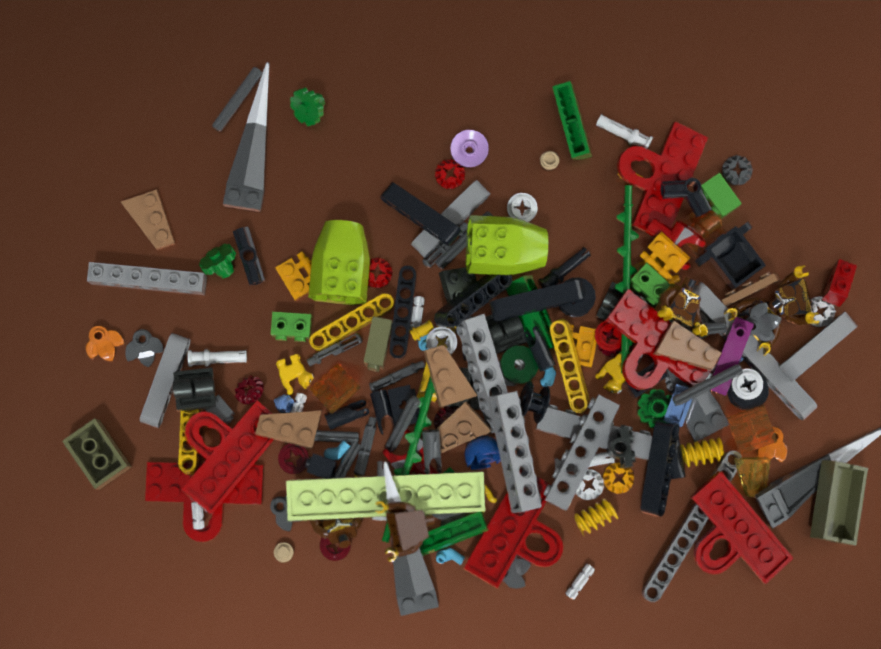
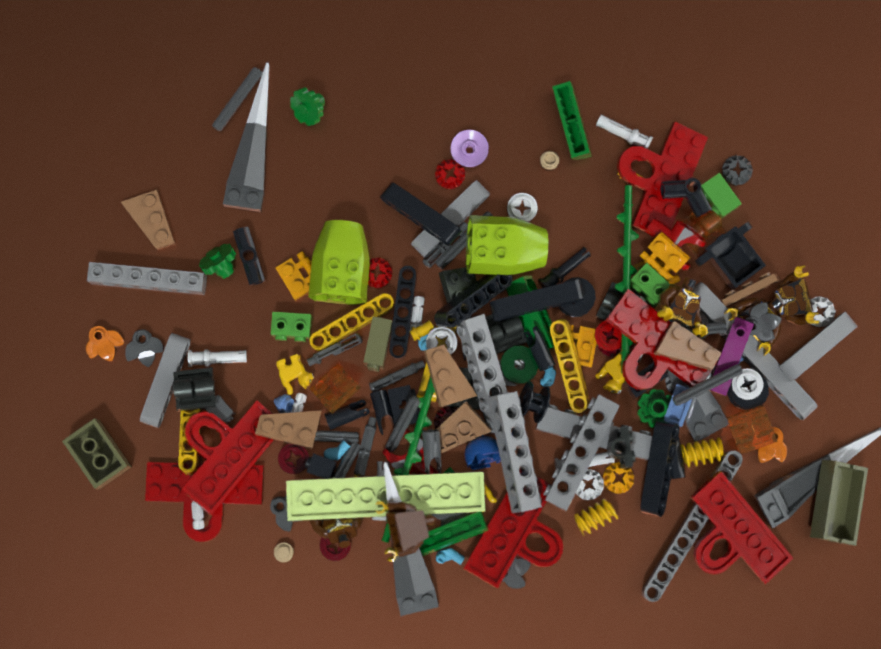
(252, 394): dark red gear -> none
(580, 581): white axle -> none
(753, 474): clear yellow wing -> none
(839, 282): red brick -> none

